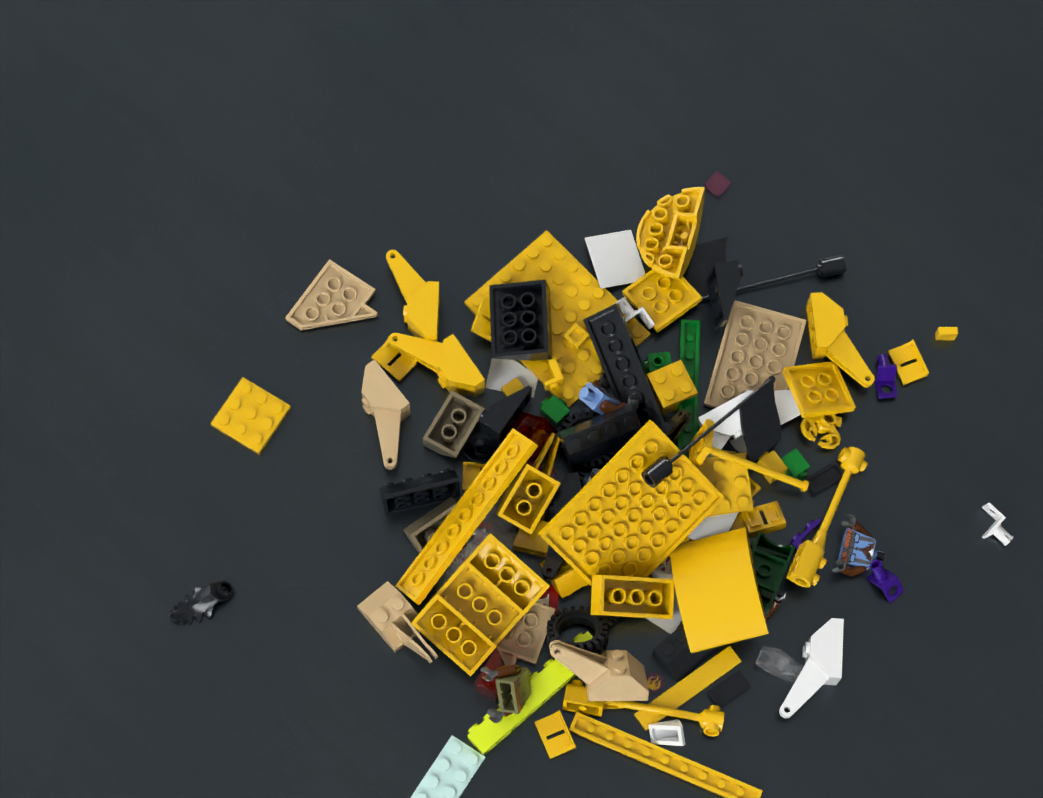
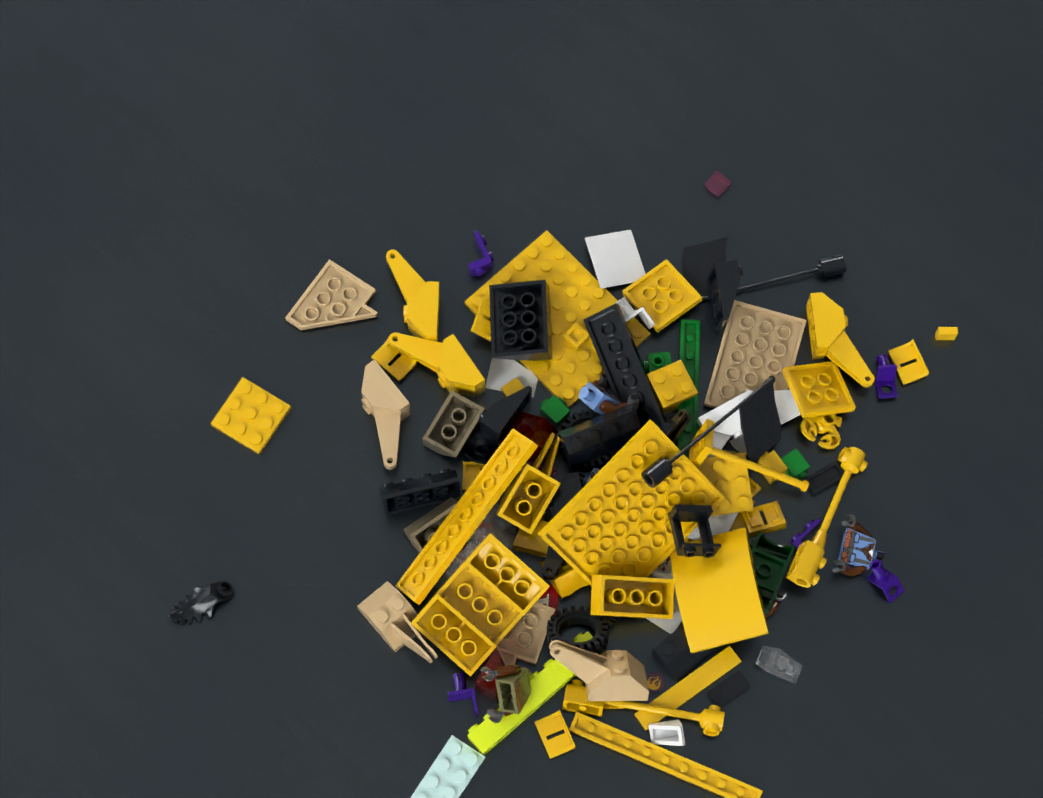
(461, 691): none -> dark purple bracket
(482, 265): none -> dark purple bracket
(556, 371): yellow bracket -> none
(671, 232): yellow brick -> none
(697, 514): none -> black panel
(822, 665): white slope -> none
(996, 528): white bracket -> none

